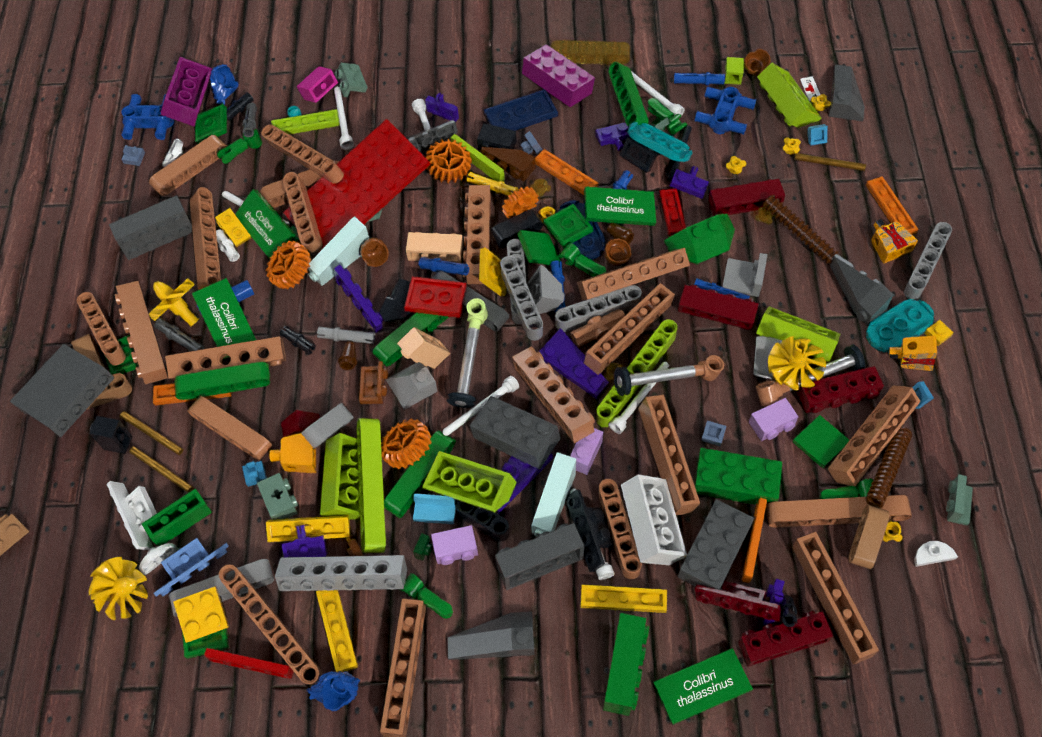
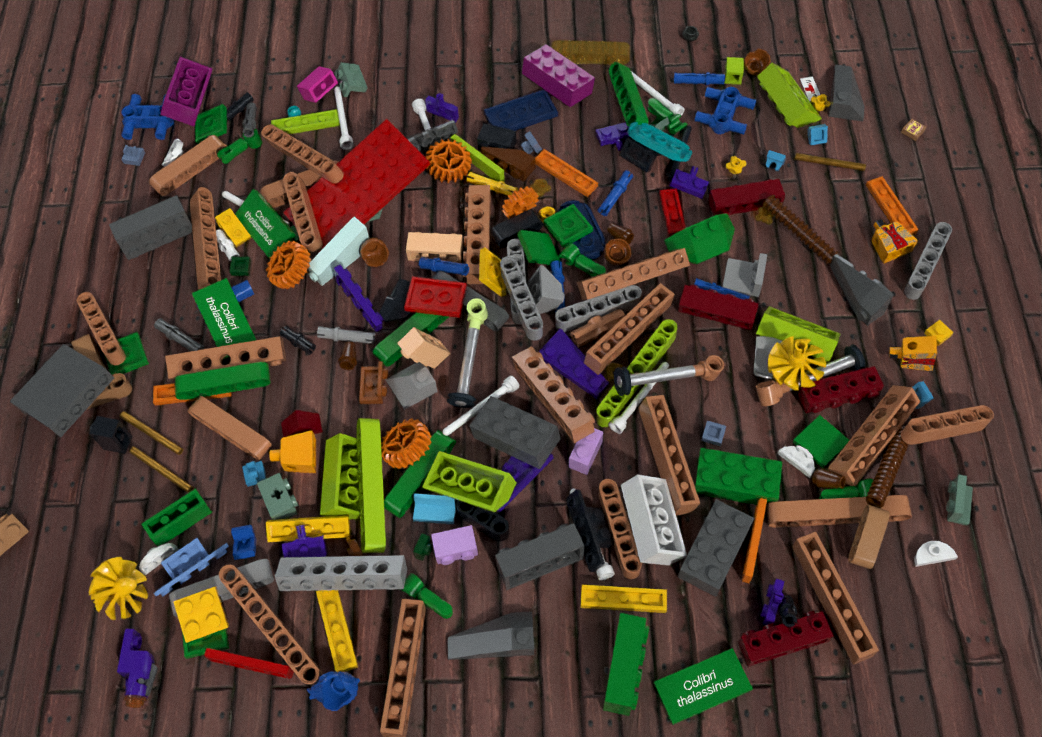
(134, 510): white bracket -> none
(138, 668): none -> dark purple plate
(141, 333): nougat brick -> none
(172, 300): yellow piece -> none
(222, 83): blue hair -> none
(240, 266): none -> dark green plate
(244, 542): none -> blue bracket
(327, 425): light grey beam -> none
(554, 494): light aqua slope -> none
(619, 206): green tile -> none
(690, 33): none -> pearl dark grey plate
(739, 598): dark red bracket -> none
(773, 420): lavender brick -> none
(777, 158): none -> dark azure tile
(791, 146): yellow plate -> none
(799, 458): none -> white plate
(827, 479): none -> reddish brown cone
(896, 529): yellow plate -> none
(904, 320): teal tile -> none
(913, 129): none -> tile
(947, 424): none -> nougat beam

